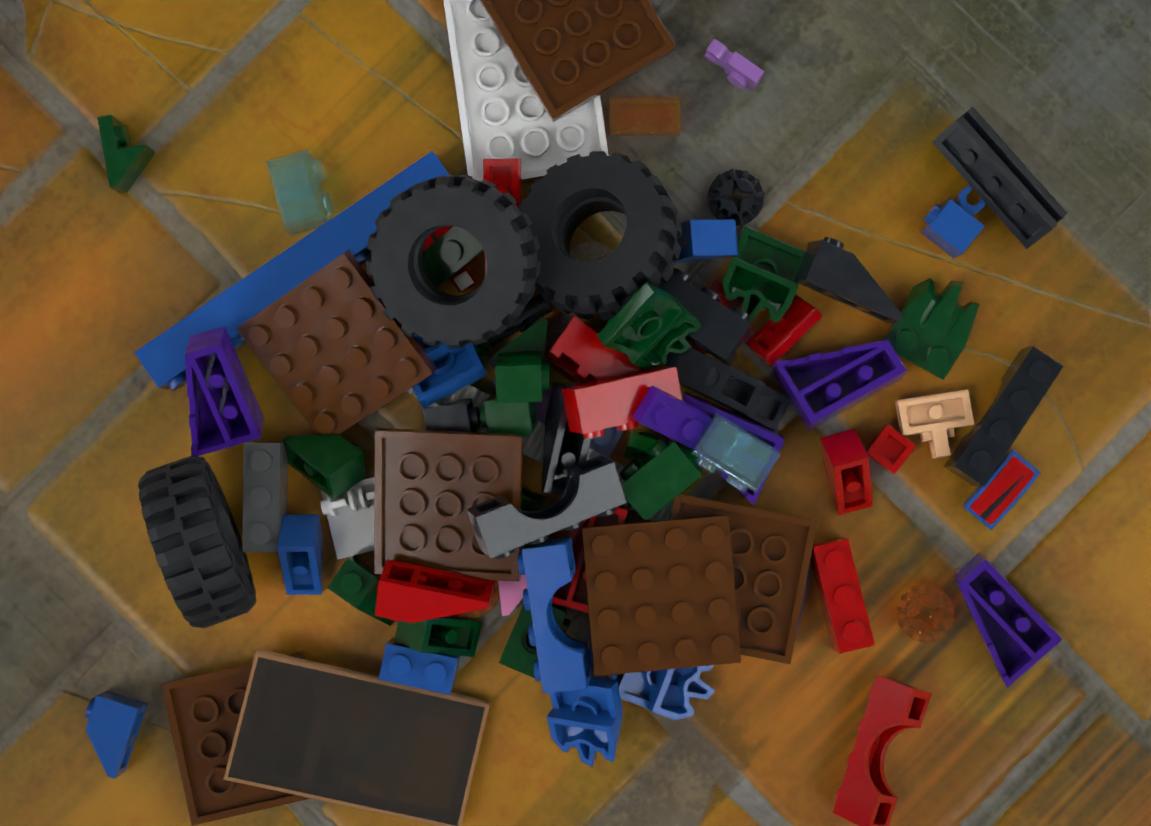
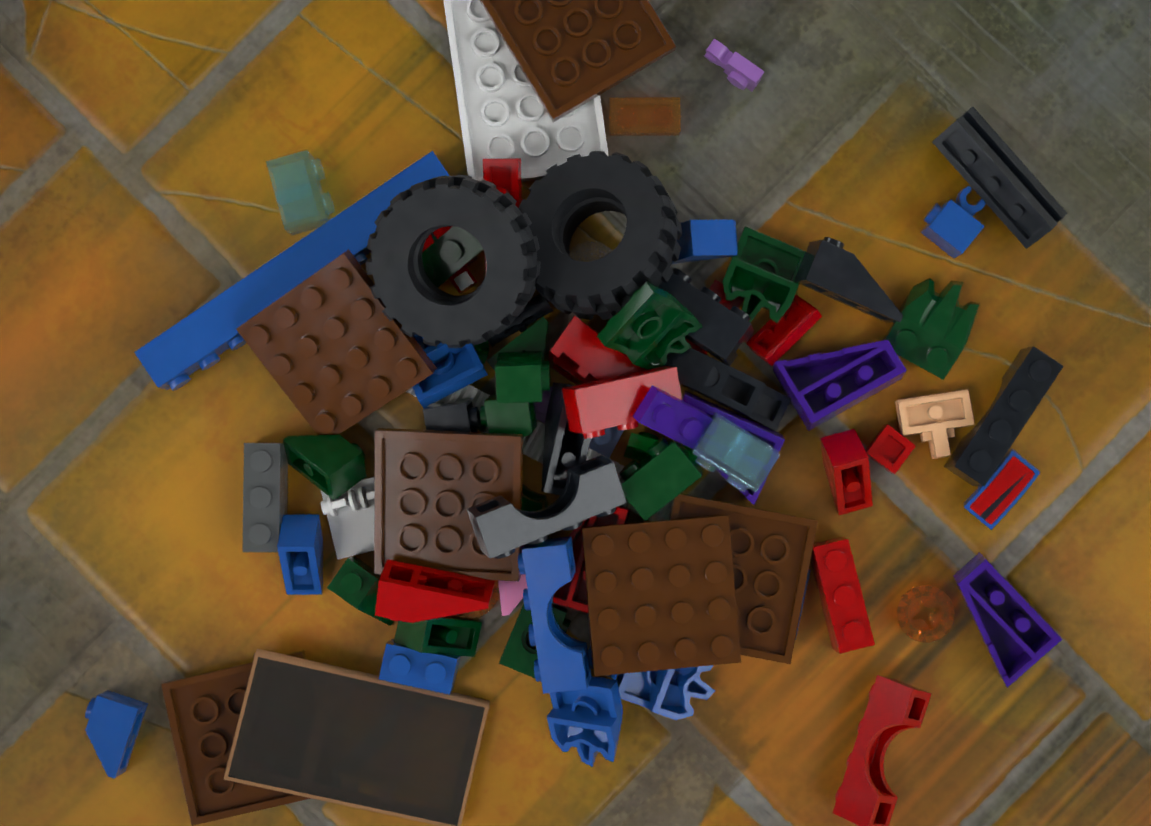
(122, 163): dark green slope -> none
(196, 542): black tyre -> none
(219, 394): dark purple wedge -> none
(726, 209): black gear -> none

